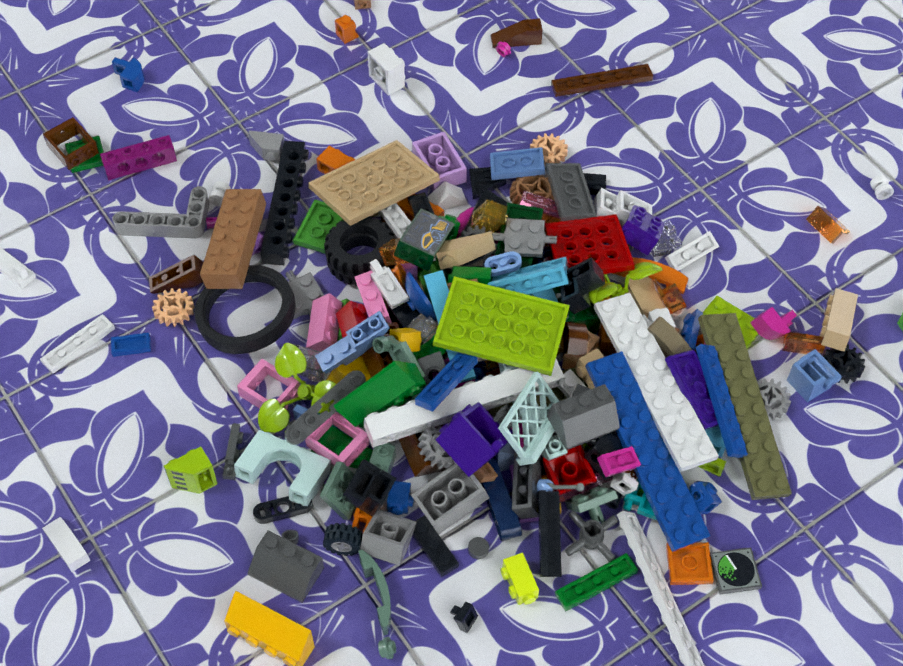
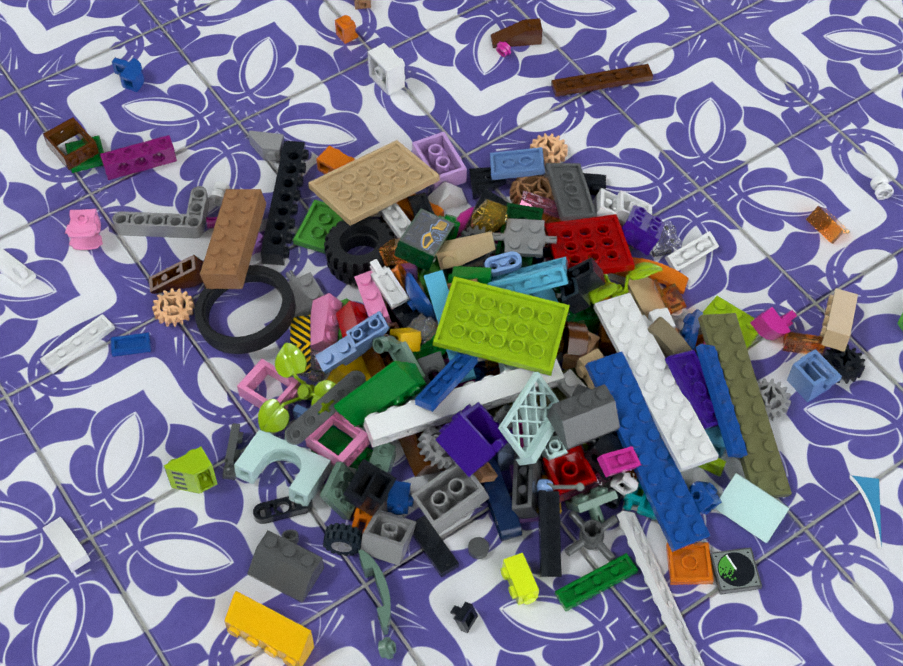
(84, 229): none -> bright pink piece
(301, 337): none -> sticker
(752, 508): none -> light aqua tile
(871, 493): none -> dark azure sticker

